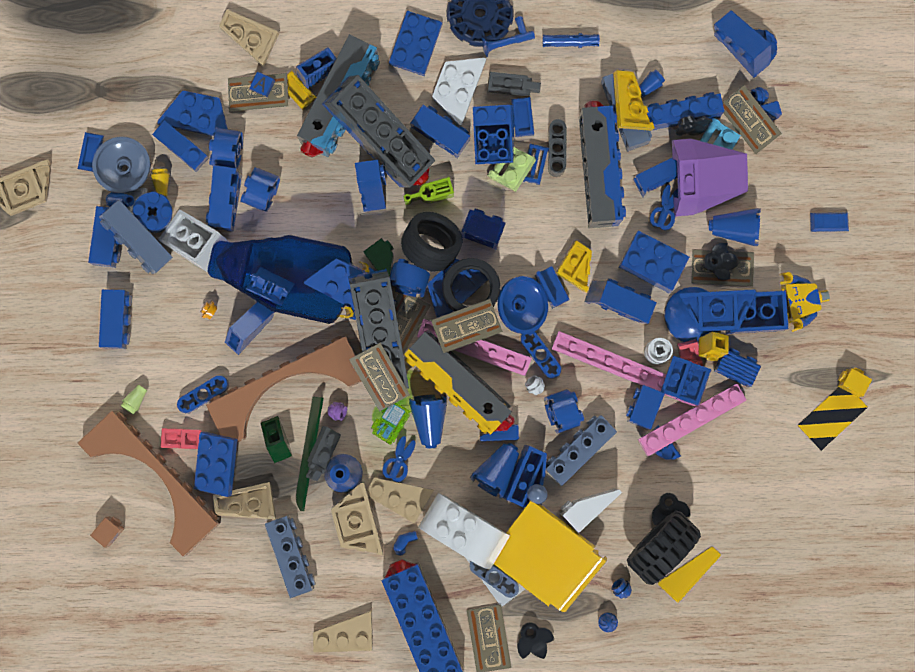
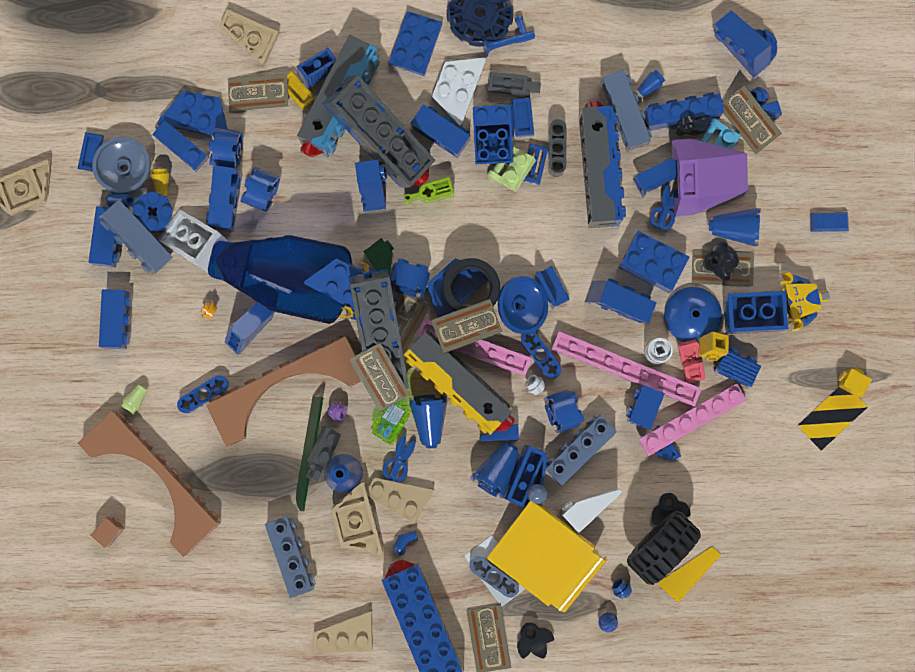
(180, 438): coral slope -> none
(215, 464): blue plate -> none
(247, 502): tan wing -> none
(262, 84): blue tile -> none
(270, 286): blue hinge -> none
(276, 439): dark green slope -> none
(422, 253): black tyre -> none
(463, 531): white brick -> none
(483, 228): clear blue brick -> none
(571, 40): blue pin -> none
(576, 266): yellow wing -> none
(629, 105): yellow wing -> none
(686, 380): blue slope -> none
(718, 309): blue wing -> none

